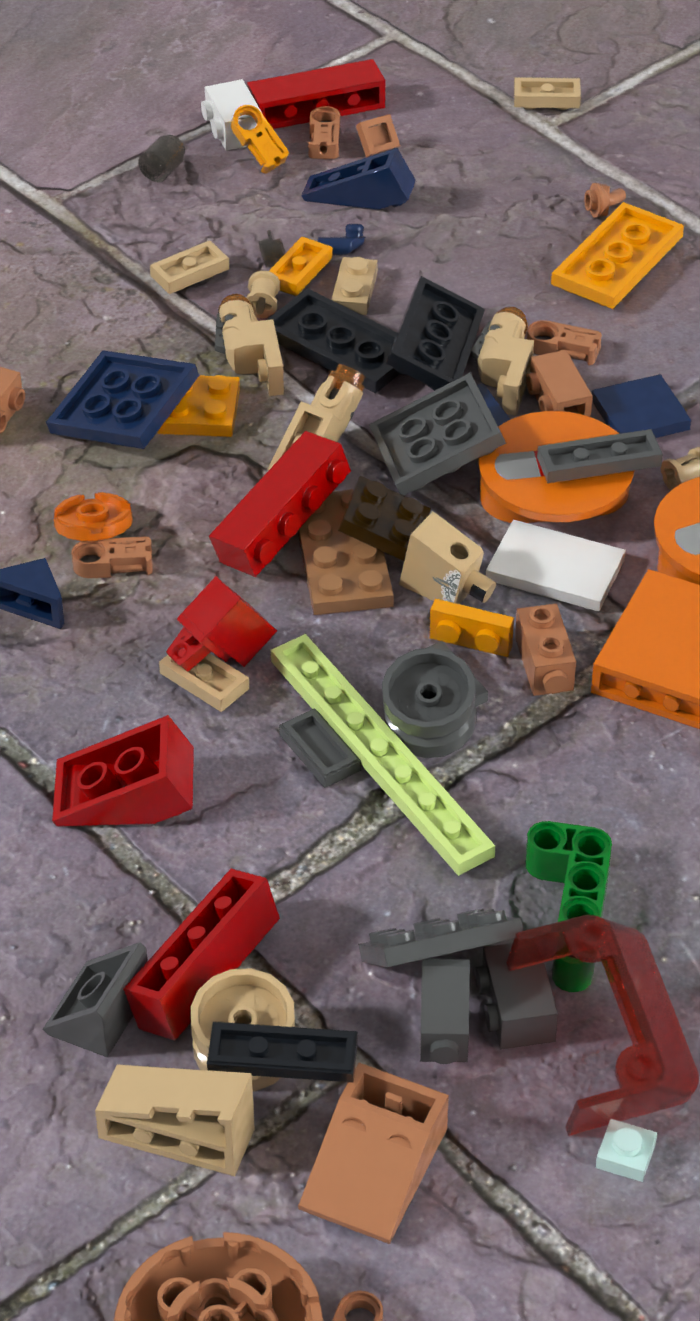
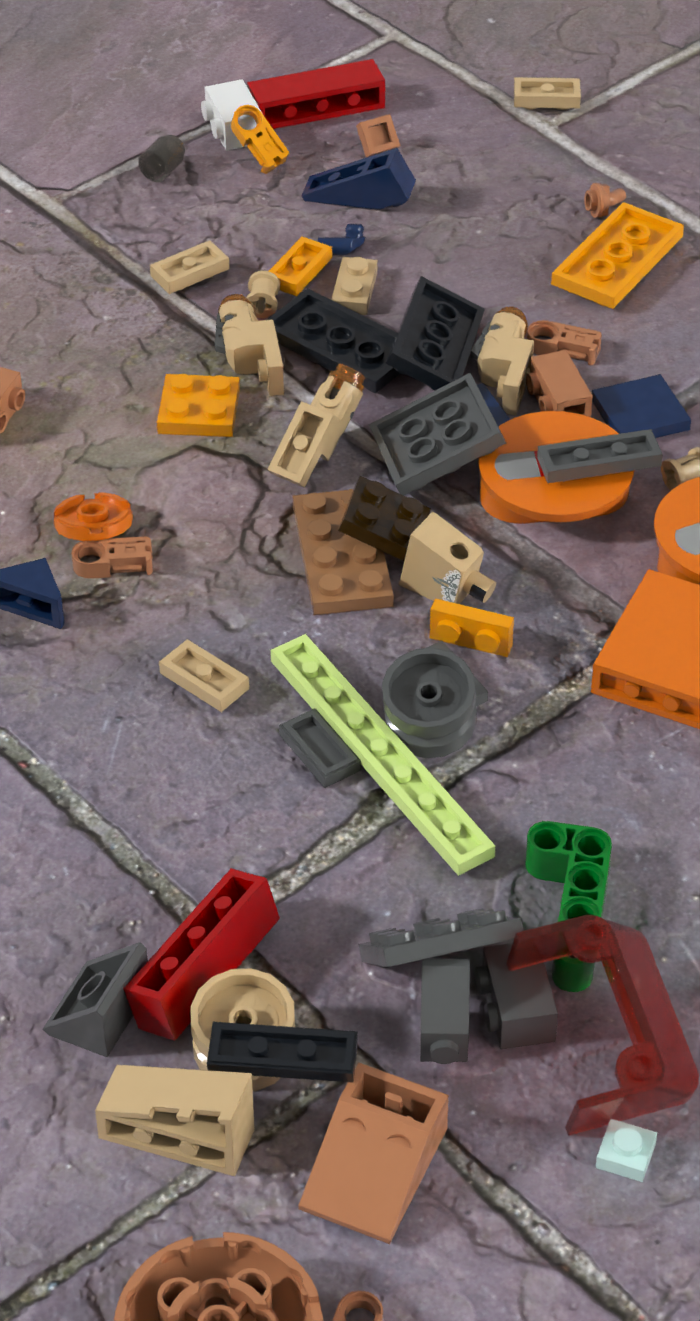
(123, 399): dark blue plate -> none
(126, 778): red slope -> none
(219, 624): red hinge -> none
(271, 249): clear smoke plate -> none
(280, 503): red brick -> none
(324, 135): nougat piece -> none
(545, 649): nougat brick -> none
(556, 565): white tile -> none

